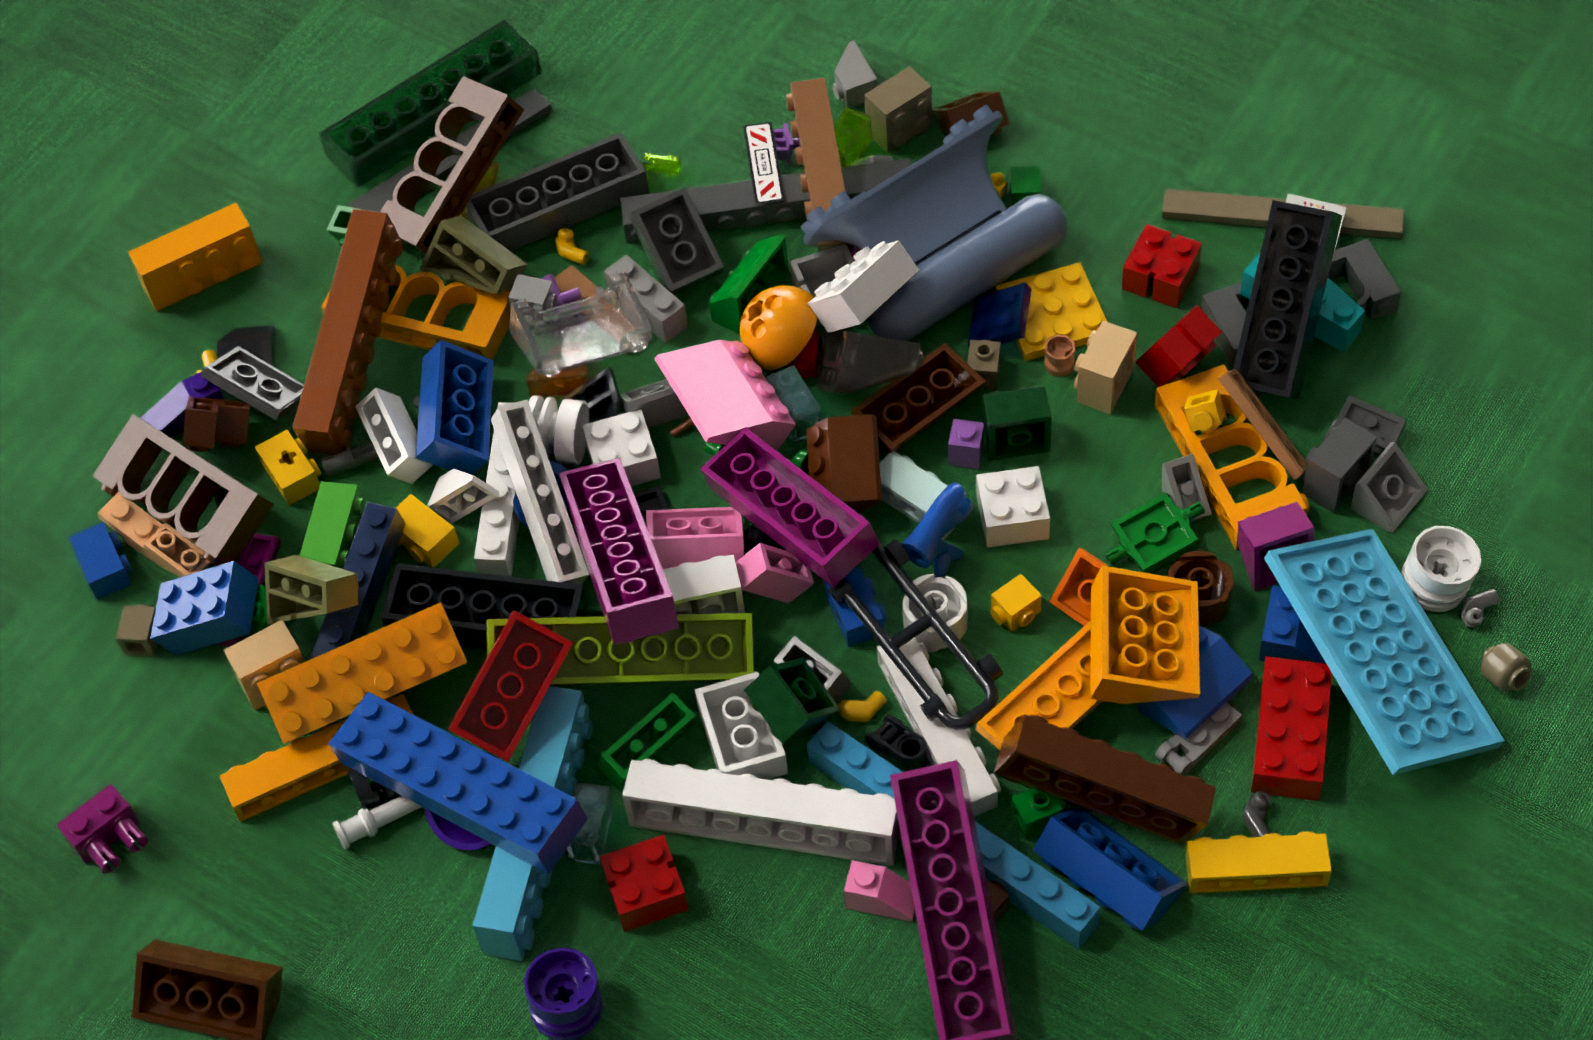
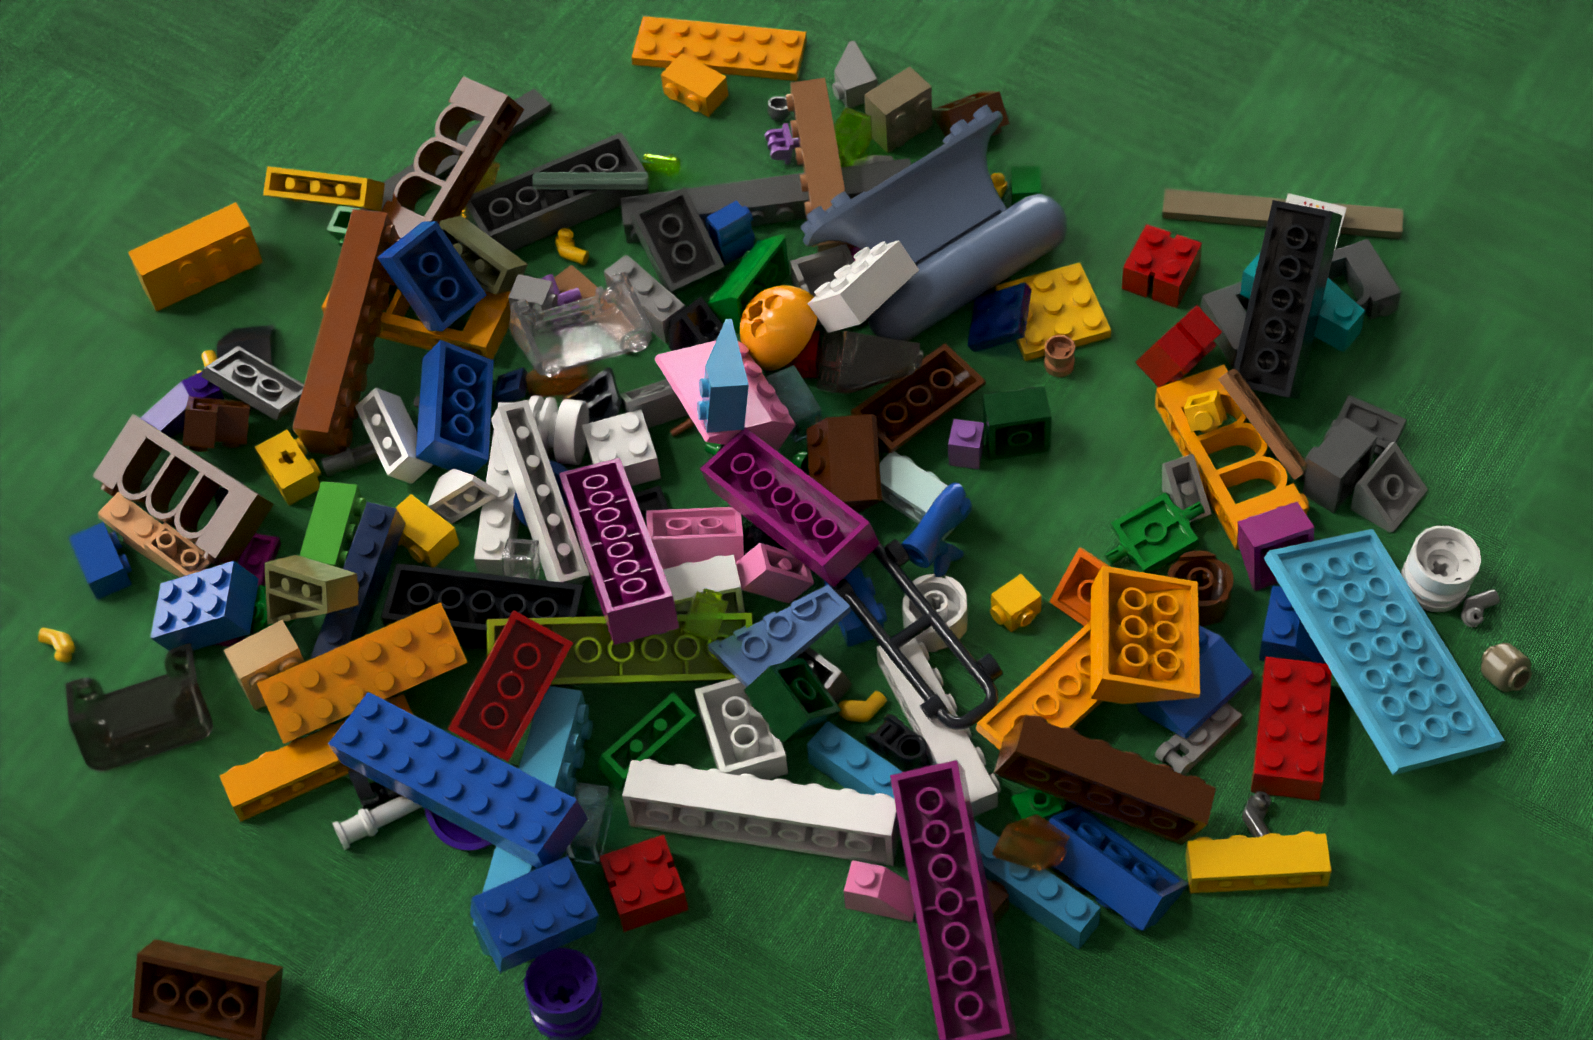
(60, 641): none -> yellow arm
(99, 825): magenta brick -> none
(136, 630): dark tan brick -> none
(141, 717): none -> clear smoke windscreen
(324, 188): none -> yellow brick
(406, 115): clear green brick -> none
(432, 276): none -> blue brick
(511, 386): none -> dark blue plate
(521, 559): none -> clear brick
(533, 914): none -> blue brick
(590, 180): none -> sand green axle
(693, 326): none -> black slope
(694, 85): none -> light orange brick
(705, 615): none -> clear neon green brick
(721, 47): none -> light orange plate
(724, 385): none -> dark azure slope
(731, 231): none -> blue brick
(763, 162): sticker -> none
(777, 108): none -> dark grey hinge
(780, 635): none -> medium blue wing
(985, 359): dark tan brick -> none
(1012, 506): white brick -> none
(1032, 843): none -> clear orange slope
(1105, 367): tan brick -> none

